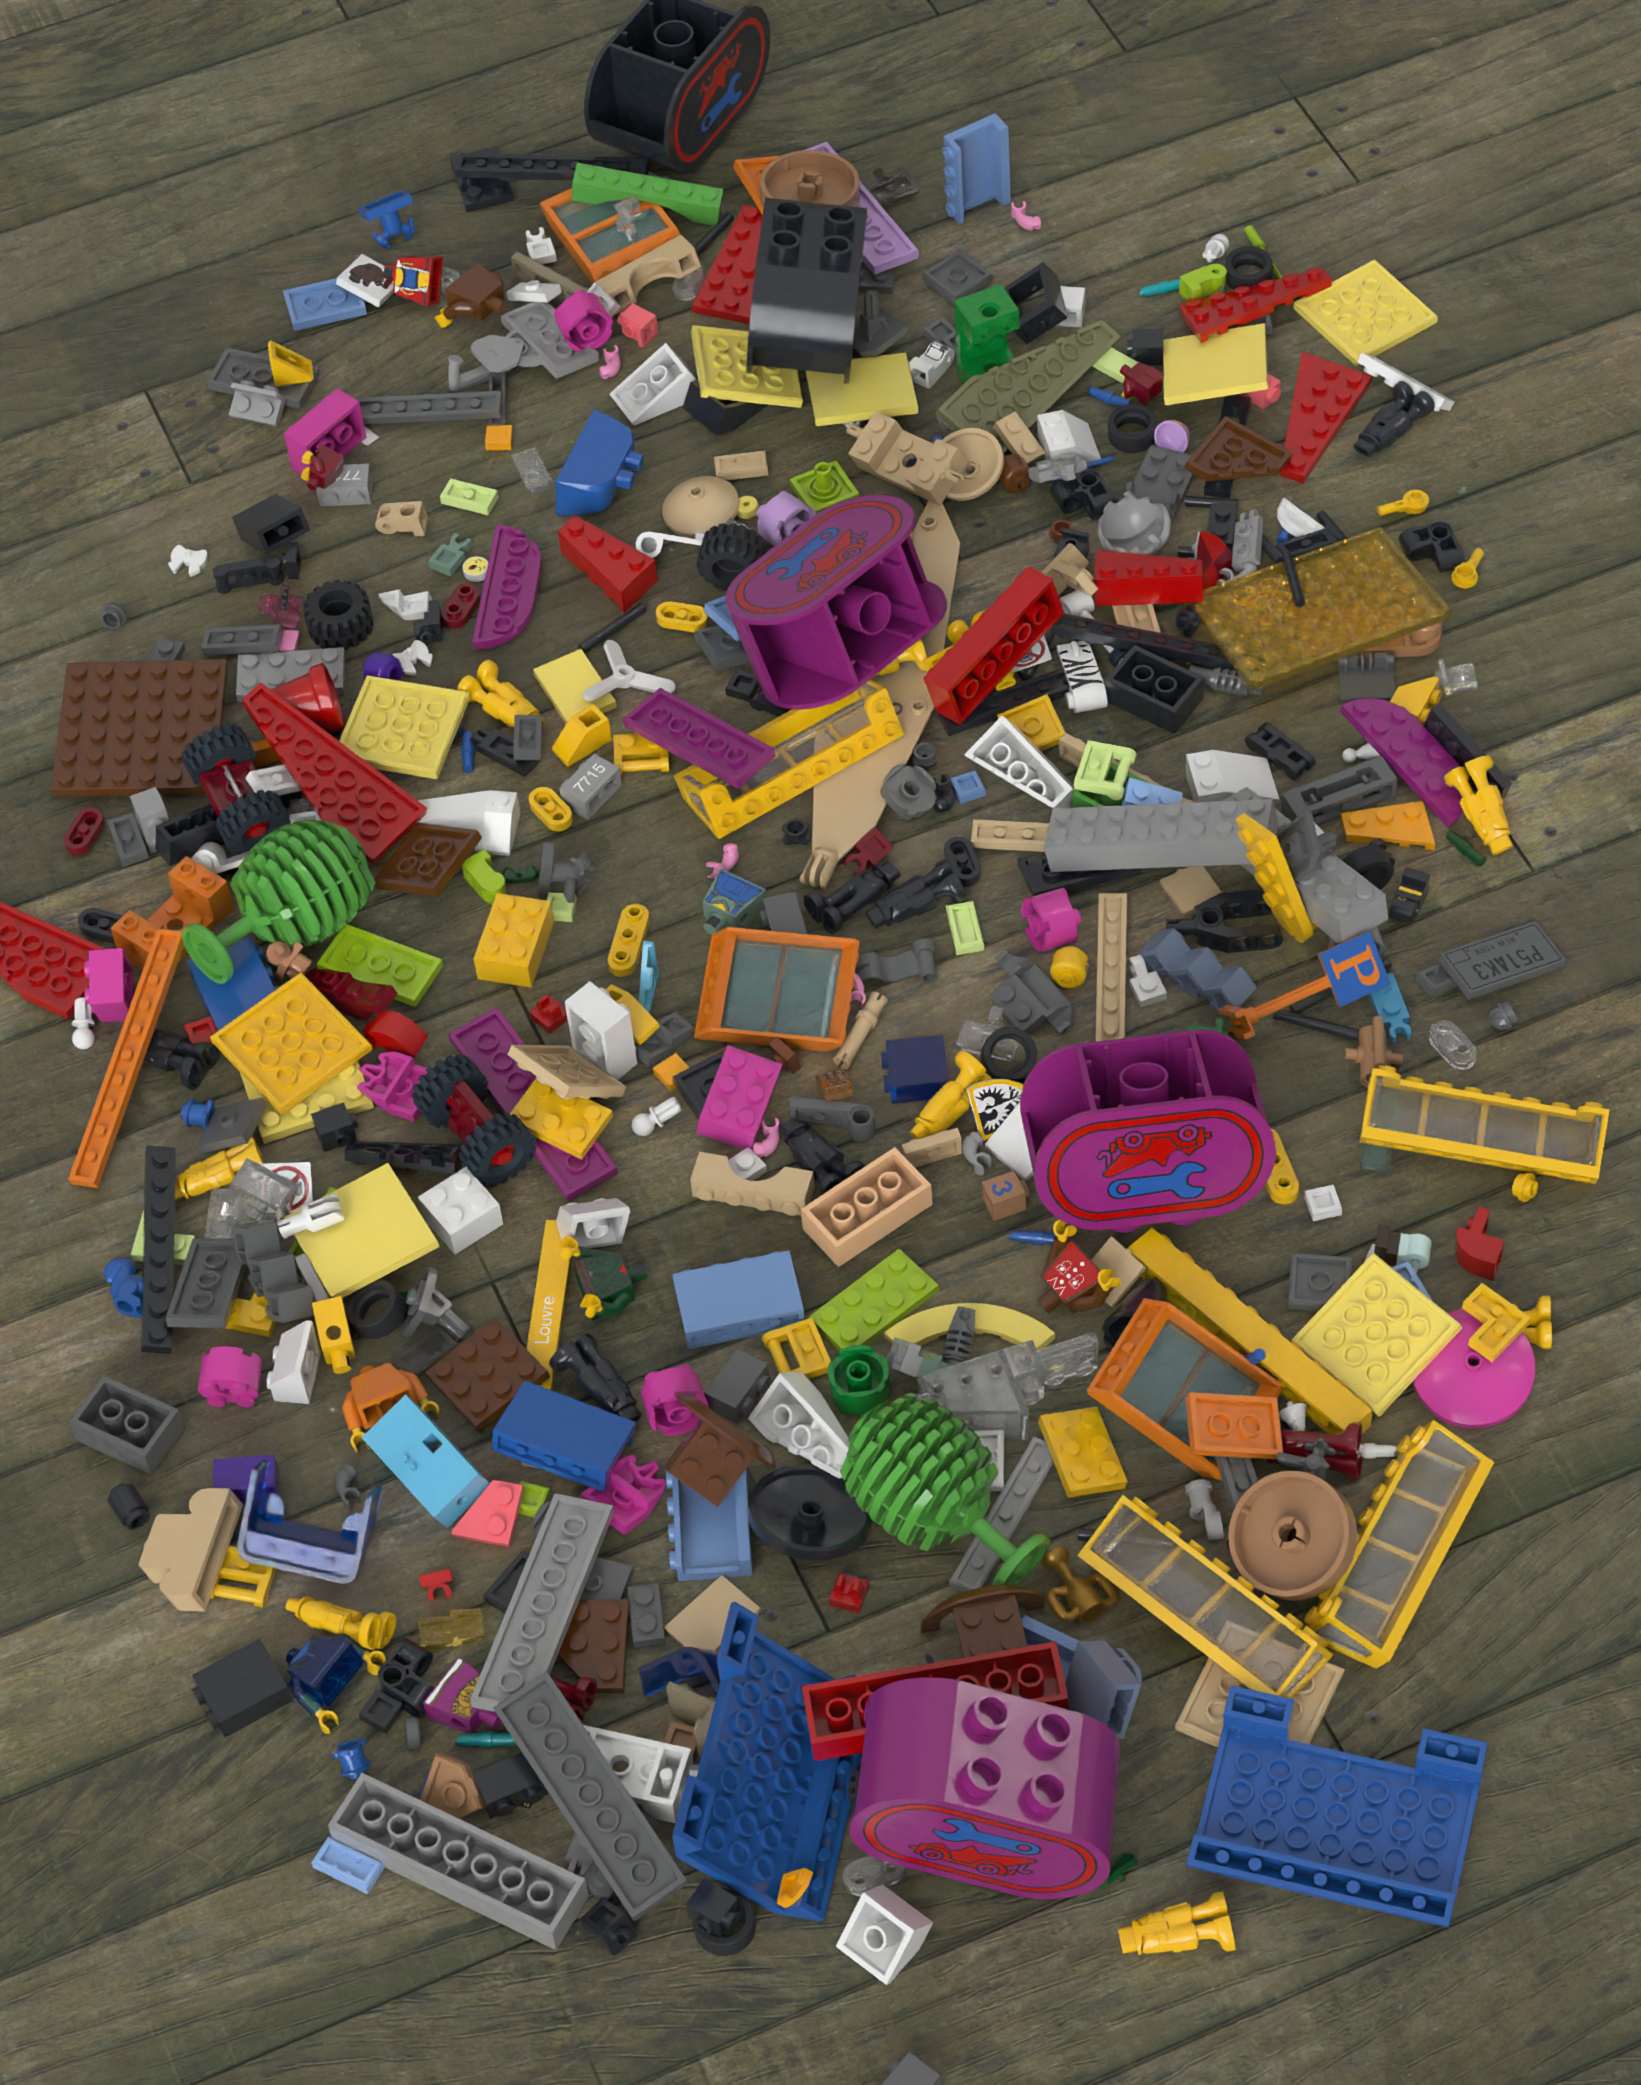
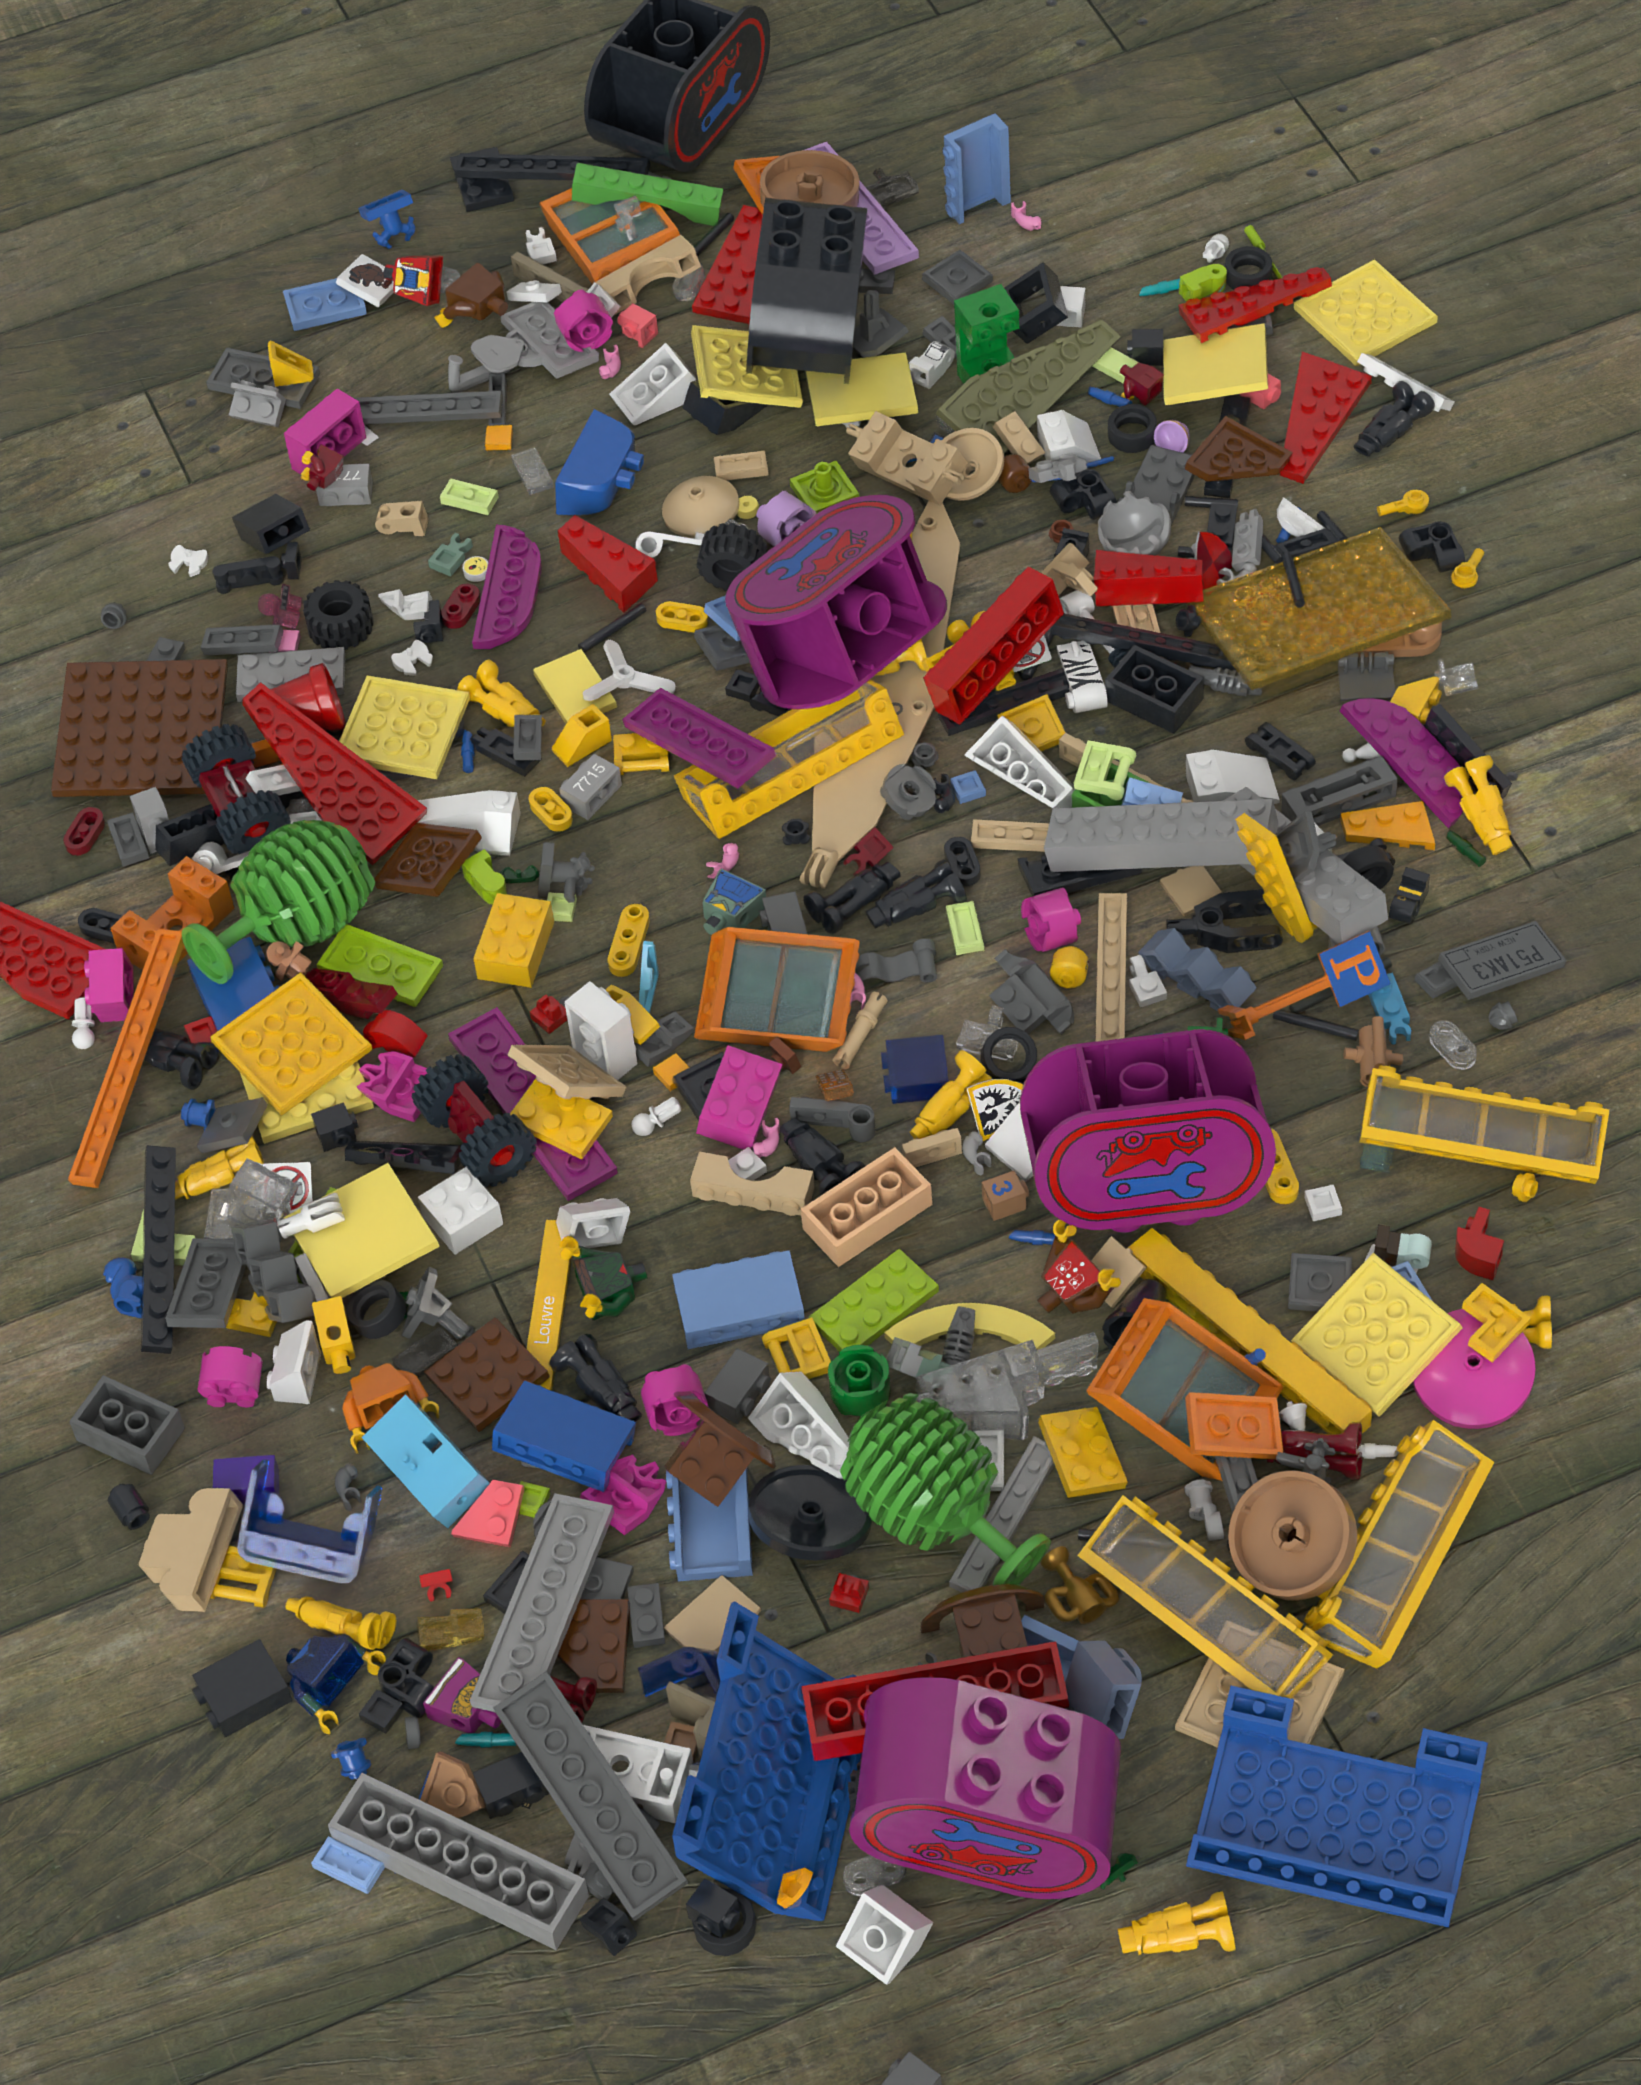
(383, 666): dark purple head -> none

